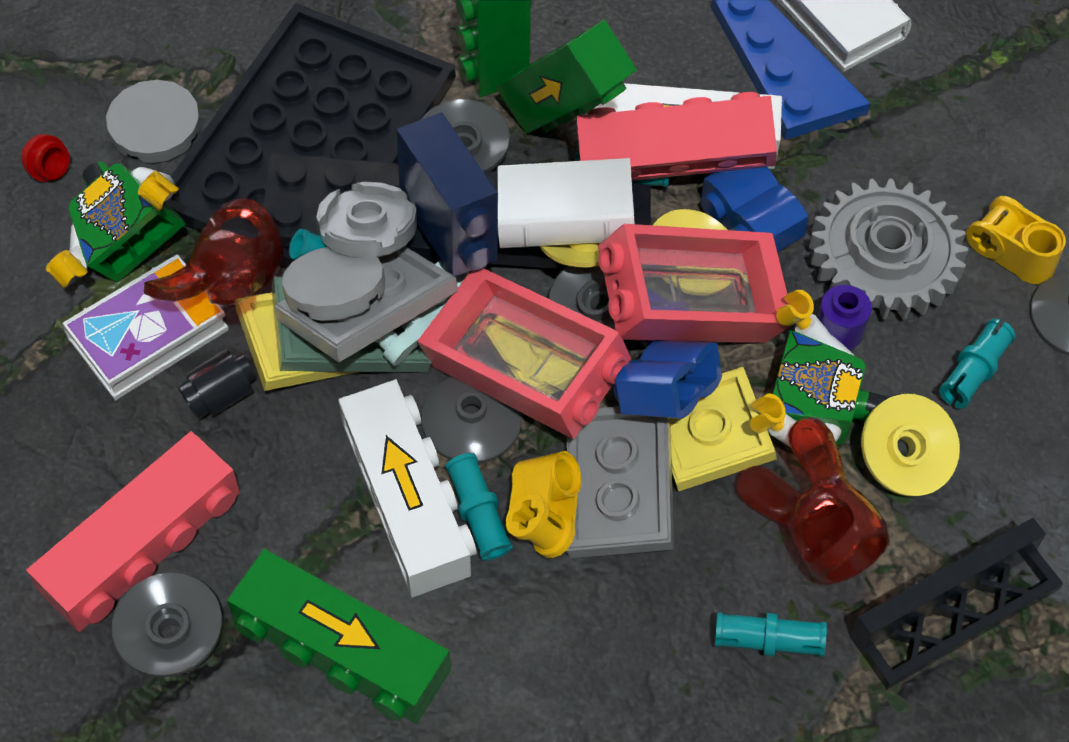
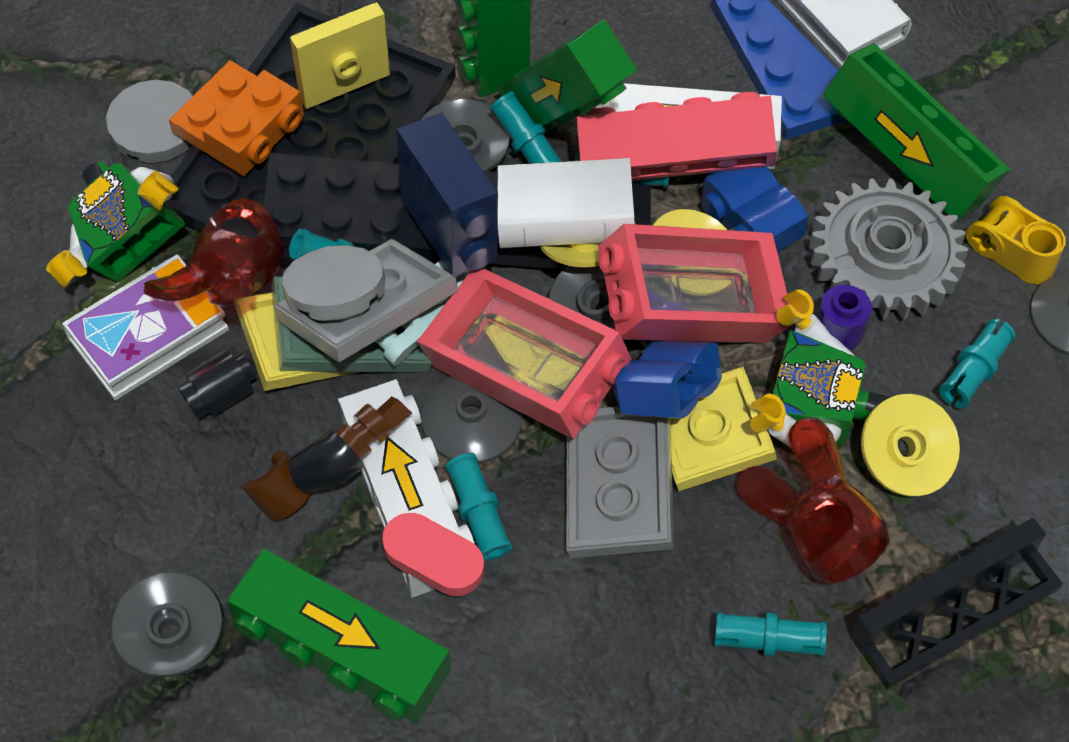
(45, 158): red plate -> none
(135, 532): coral brick -> none
(239, 116): none -> orange plate
(324, 462): none -> reddish brown piece
(340, 55): none -> light yellow plate
(367, 220): light grey tile -> none
(433, 554): none -> coral tile
(526, 135): none -> teal pin
(545, 495): yellow piece -> none
(915, 131): none -> green brick

